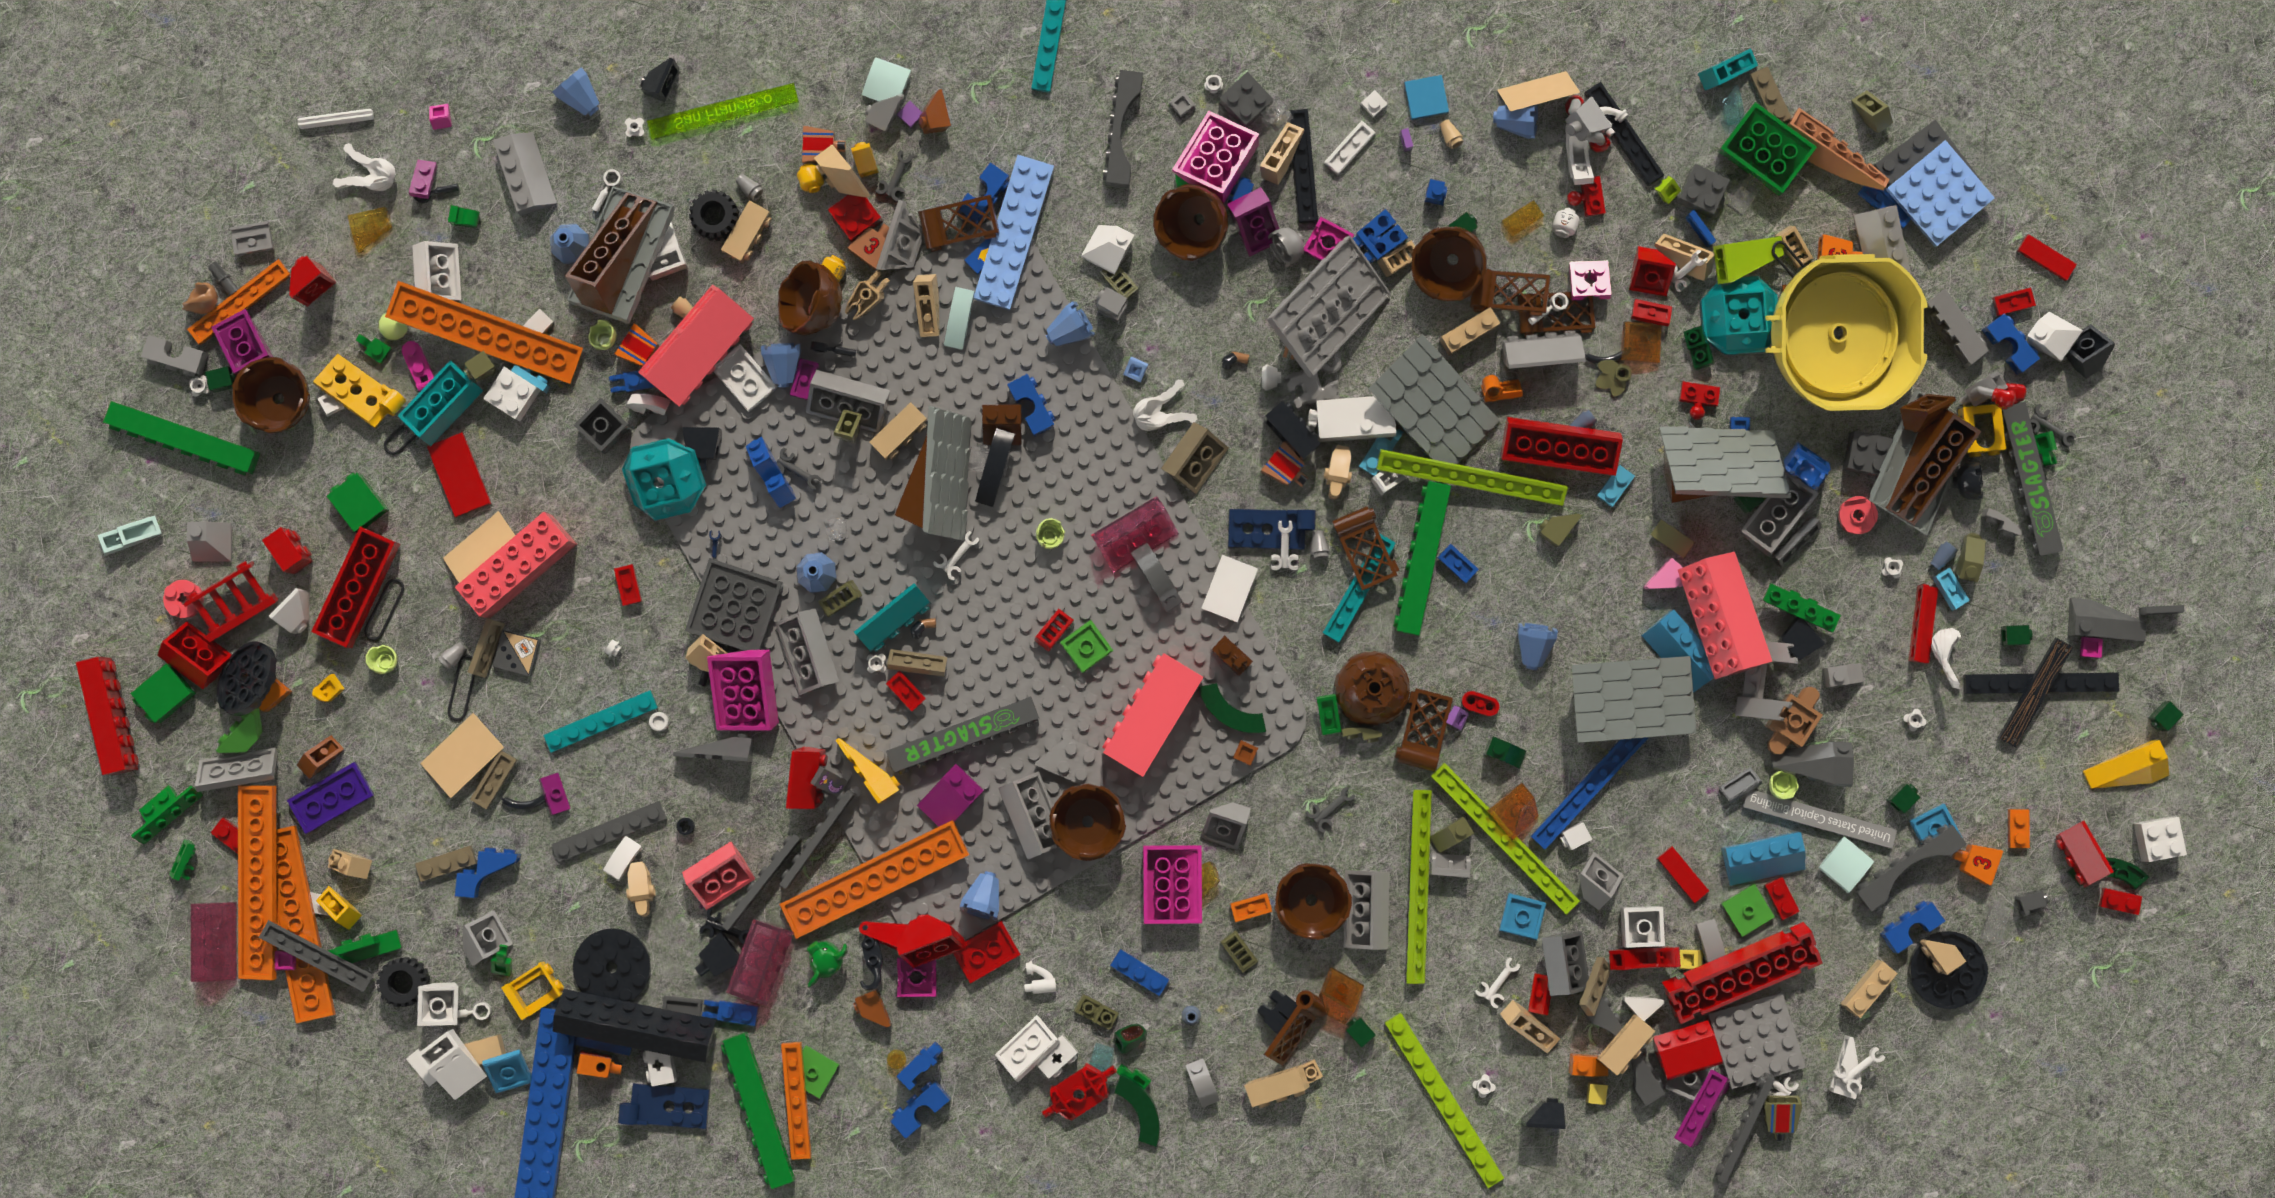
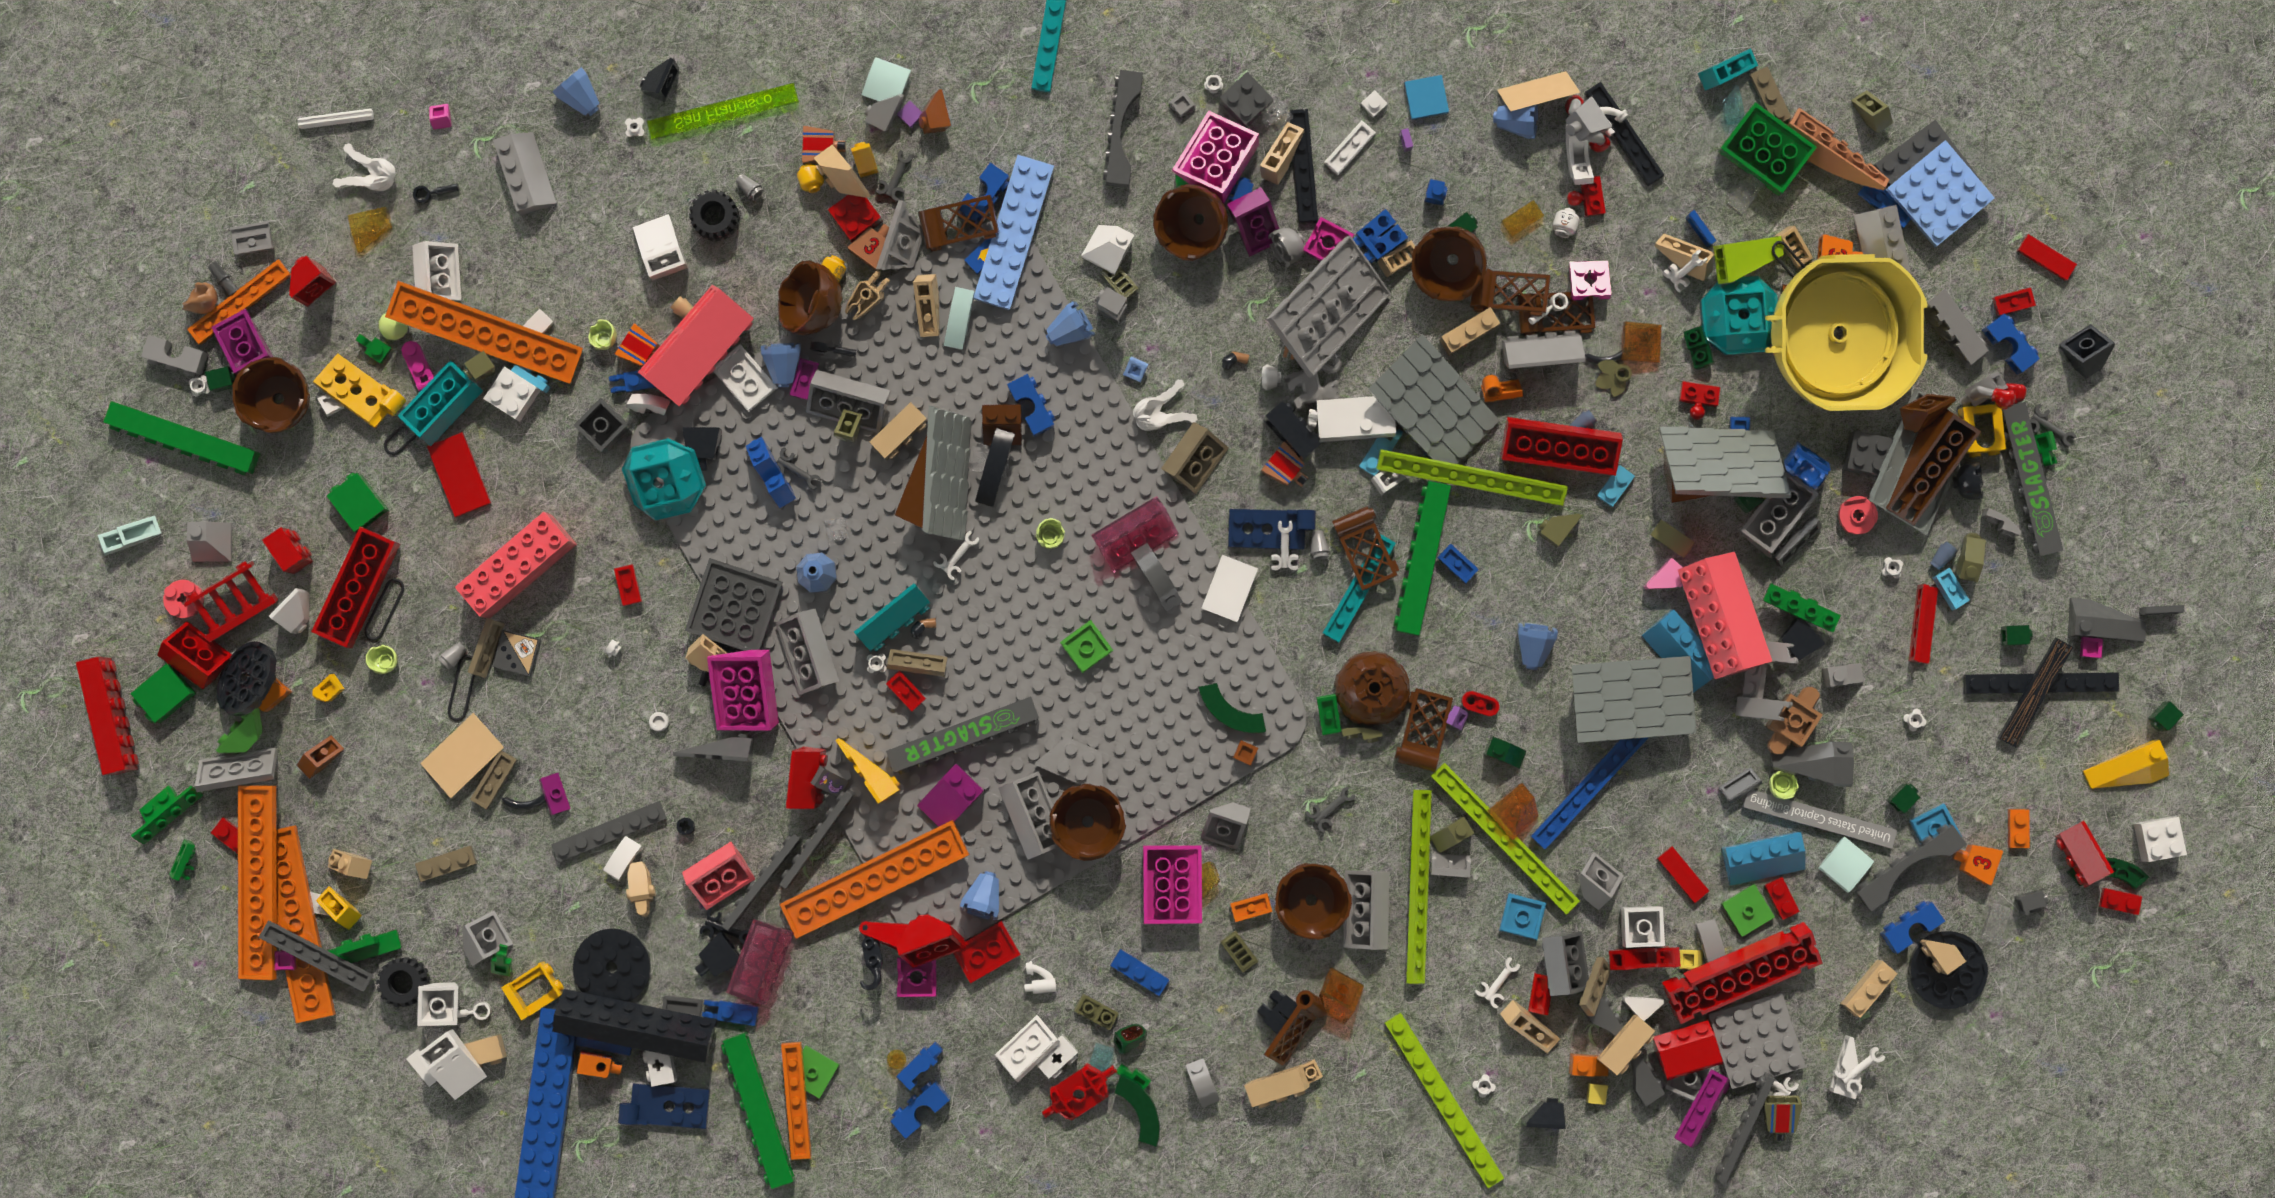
(213, 941): clear pink slope -> none
(330, 797): dark purple plate -> none
(423, 179): plate -> none
(463, 217): green leg -> none
(478, 546): tan sticker -> none
(488, 863): blue arch -> none
(507, 1071): dark azure tile -> none
(568, 243): medium blue cone -> none
(600, 721): teal plate -> none
(604, 193): white piece -> none
(620, 255): reddish brown piece -> none
(714, 543): dark blue hand -> none
(746, 232): tan brick -> none
(825, 960): green piece -> none
(853, 589): olive slope -> none
(872, 1008): dark orange slope -> none
(1043, 632): red slope -> none
(1152, 714): coral brick -> none
(1191, 1009): sand blue cone -> none
(1231, 655): reddish brown hinge -> none
(1338, 471): tan hinge -> none
(1359, 1031): dark green brick -> none
(1451, 135): tan cone -> none
(1575, 836): white brick -> none
(1651, 272): red slope -> none
(1651, 312): red plate -> none
(1668, 189): lime tile -> none
(1702, 190): dark grey brick -> none
(1941, 646): white hair -> none
(2053, 336): white slope -> none

